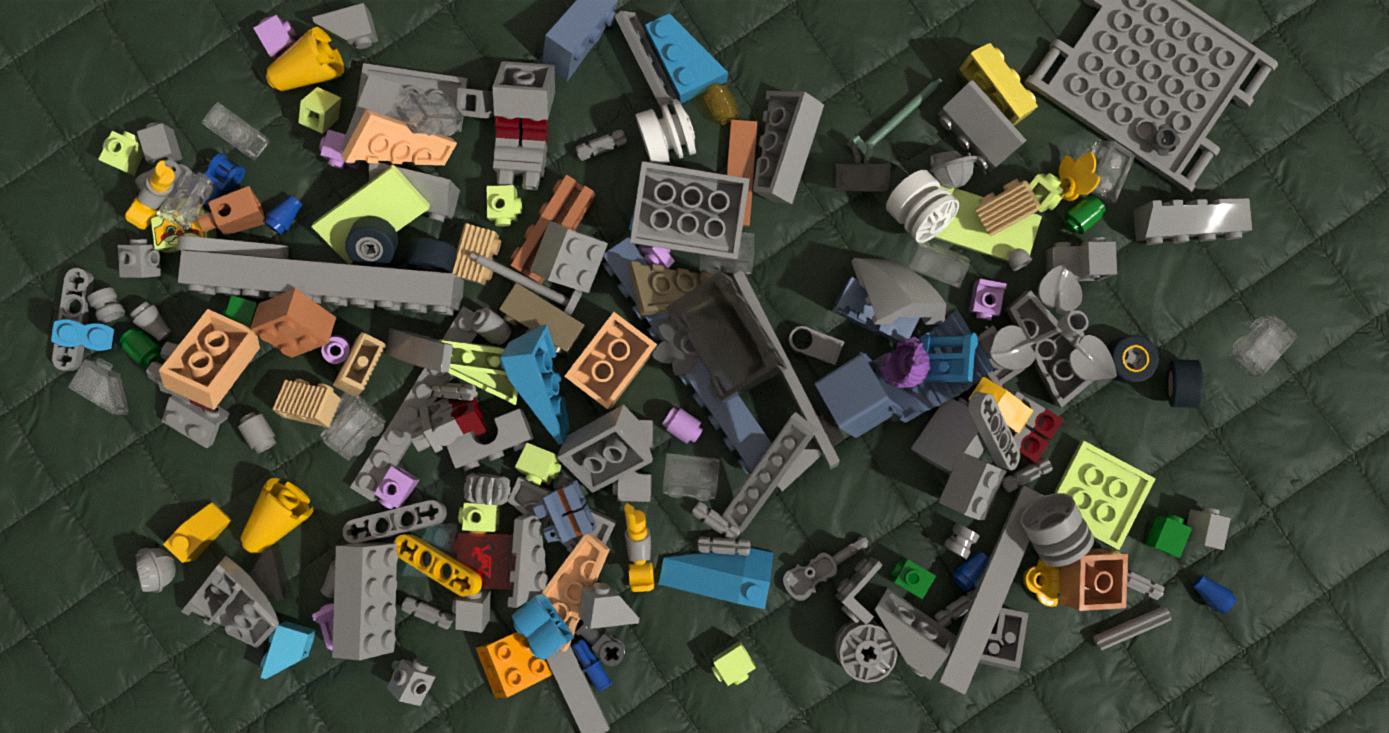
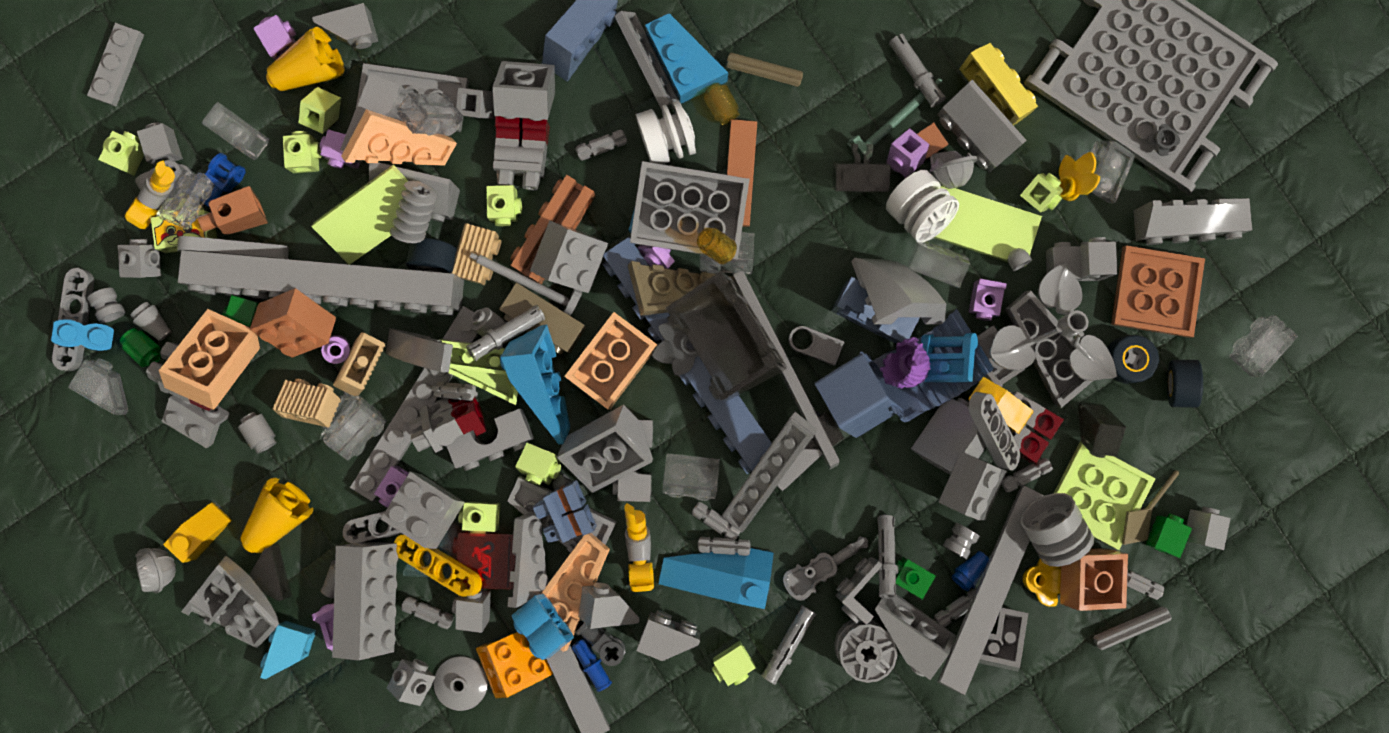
(115, 64): none -> light grey plate
(282, 215): blue cone -> none
(301, 152): none -> yellowish green brick
(371, 242): black wheel -> none
(414, 212): none -> light grey piece
(422, 510): none -> light grey brick
(470, 674): none -> light grey dish
(487, 489): light grey gear -> none
(496, 338): none -> light grey pin
(666, 638): none -> light grey slope
(682, 425): lavender brick -> none
(716, 245): none -> clear yellow brick
(764, 69): none -> dark tan axle
(785, 143): light grey wedge -> none
(788, 645): none -> light grey pin
(886, 550): none -> light grey pin
(907, 153): none -> lavender brick
(923, 79): none -> light grey pin
(934, 138): none -> nougat tile
(1008, 207): tan brick -> none
(1084, 215): green brick -> none
(1100, 430): none -> clear smoke slope
(1138, 521): none -> dark tan piece
(1158, 291): none -> nougat plate
(1216, 595): blue cone -> none

